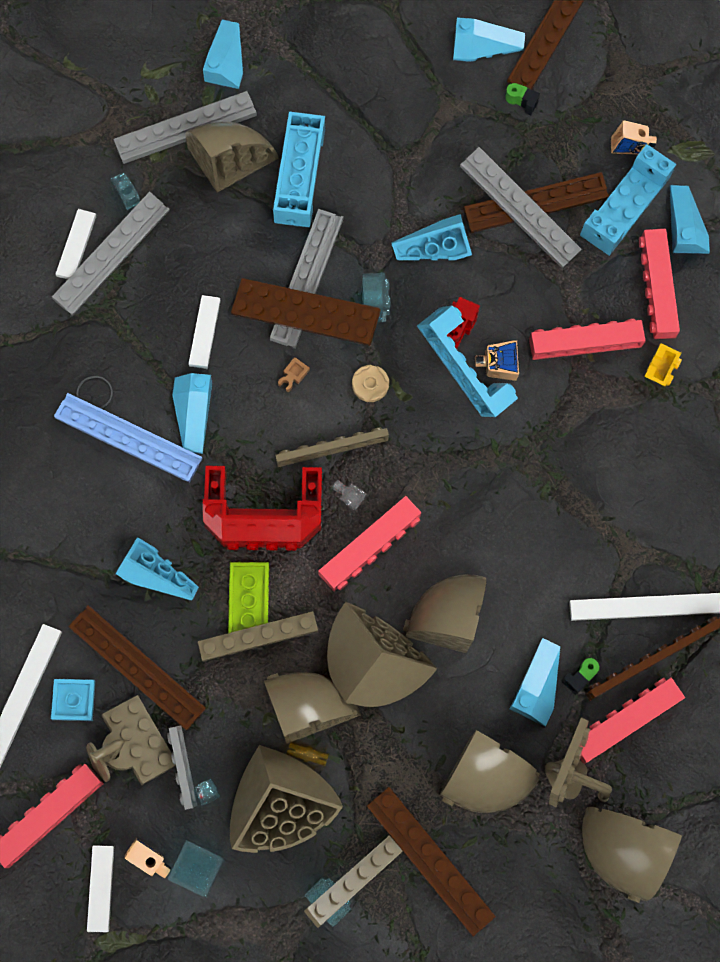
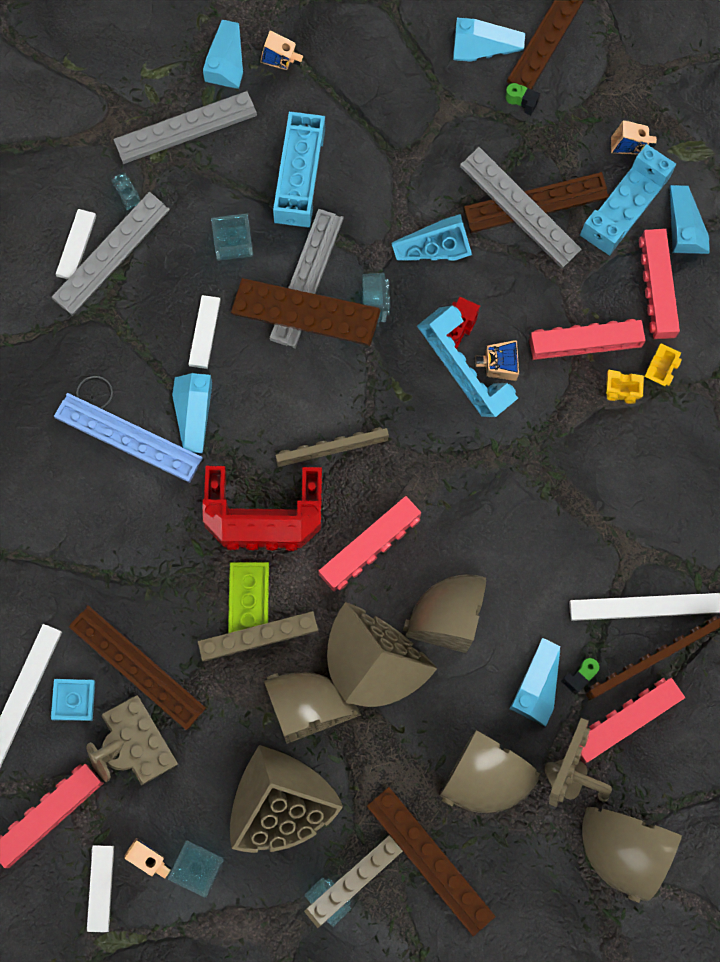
(147, 569): medium azure wedge -> none
(183, 774): light grey plate -> none
(207, 792): clear light blue leg -> none
(228, 152): dark tan brick -> none
(232, 237): none -> clear light blue brick
(279, 52): none -> light nougat torso
(294, 373): medium nougat plate -> none
(307, 754): clear yellow pin -> none
(351, 495): clear plate -> none
(370, 383): tan tile -> none
(624, 386): none -> yellow cylinder

